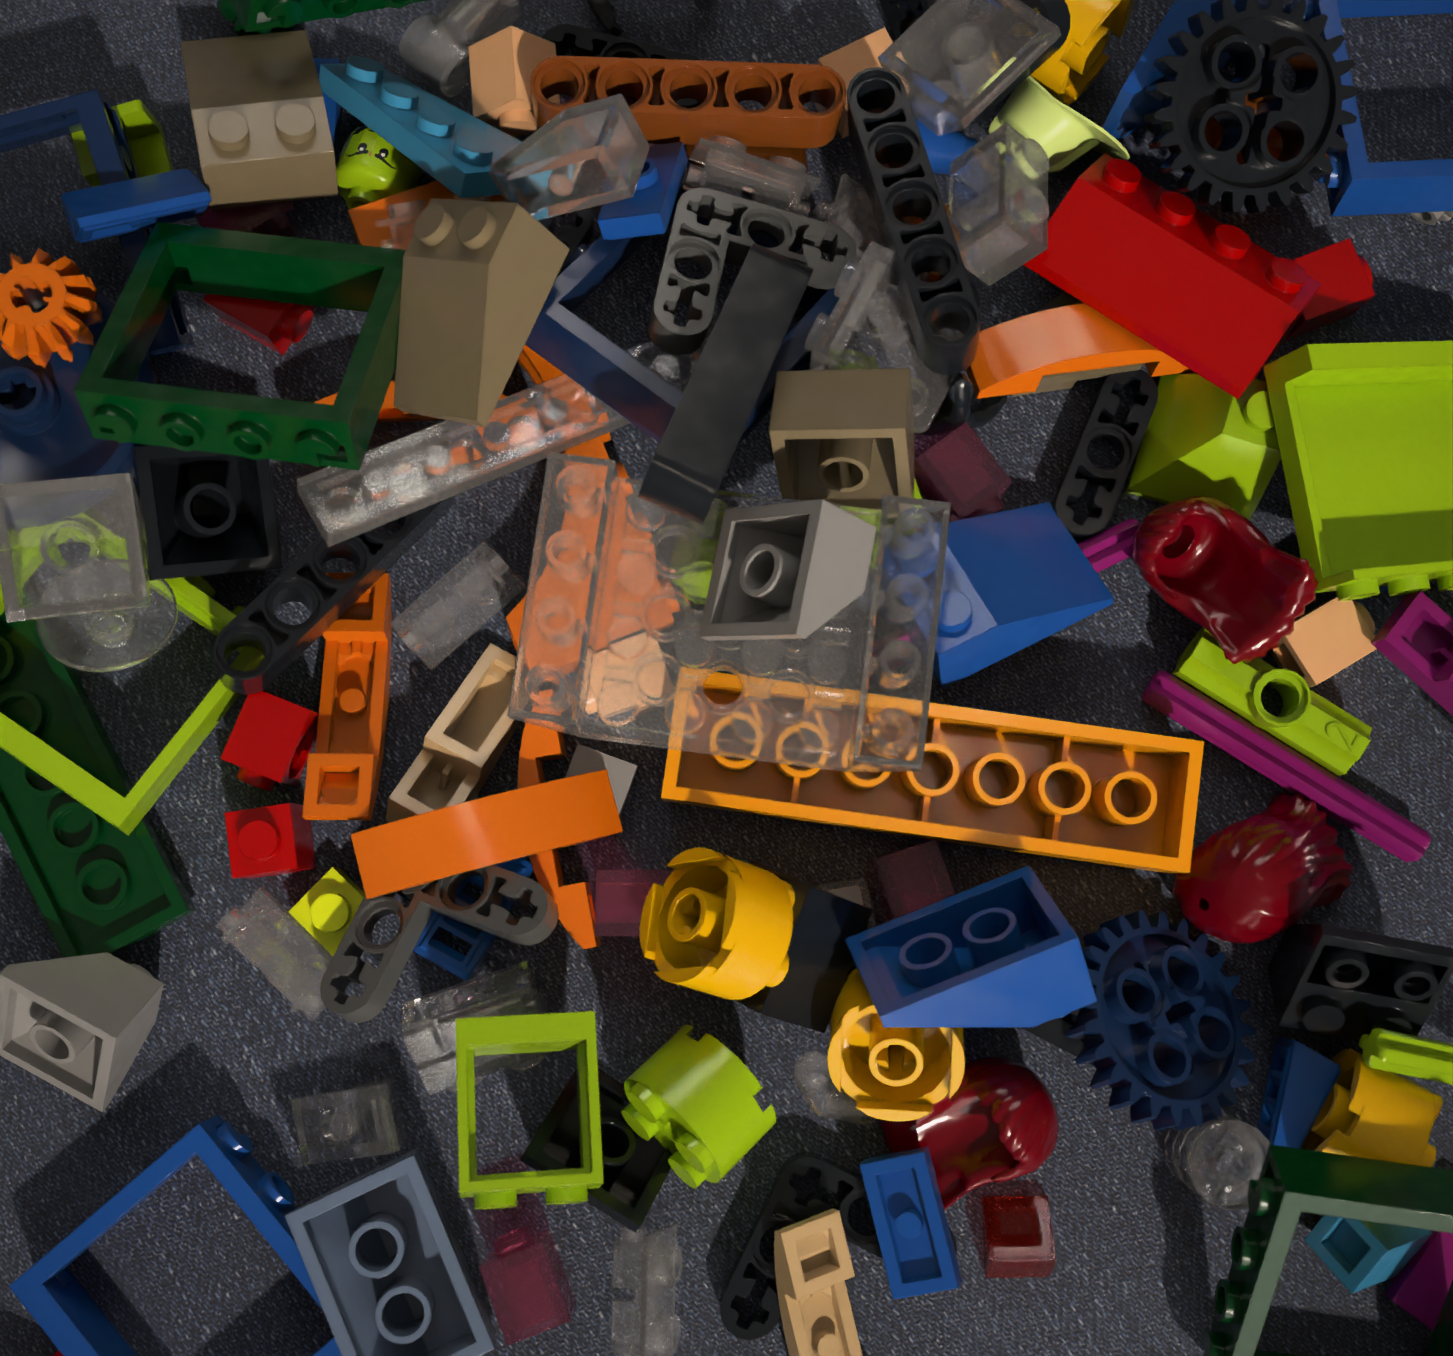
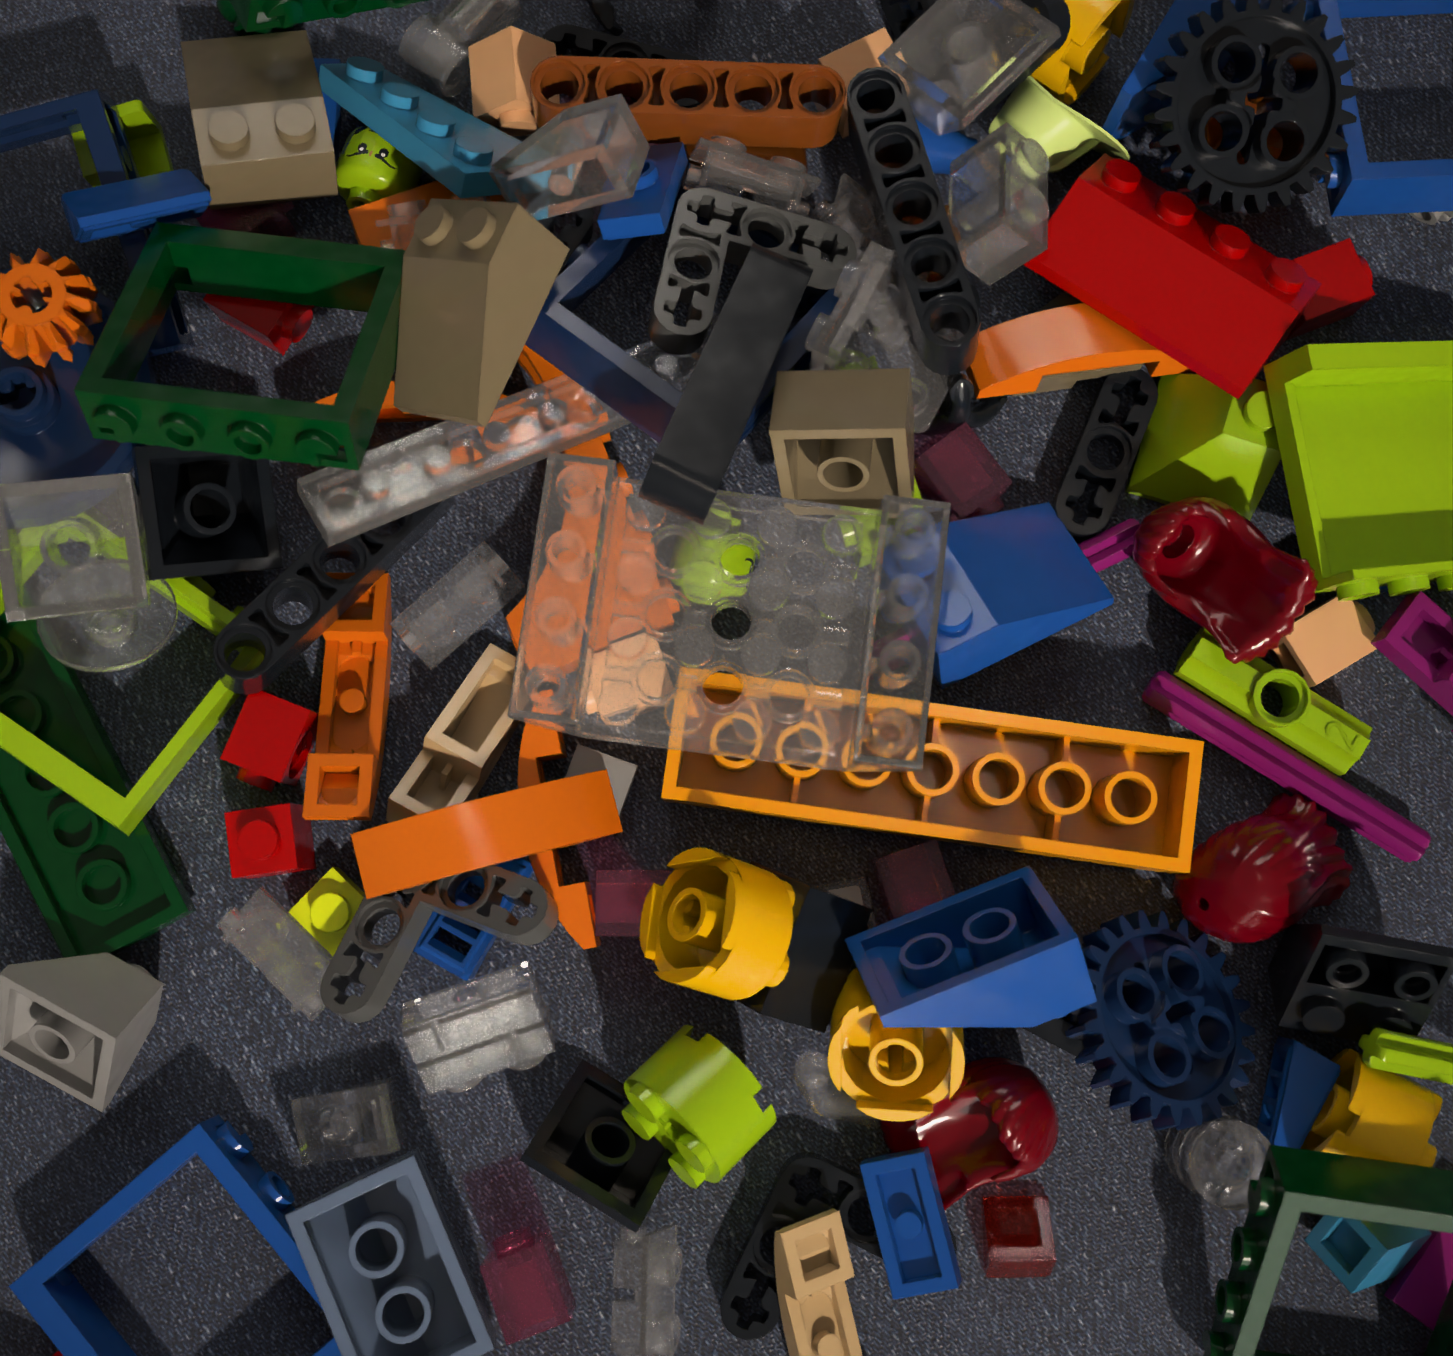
(529, 1035): lime window -> none
(785, 570): light grey slope -> none

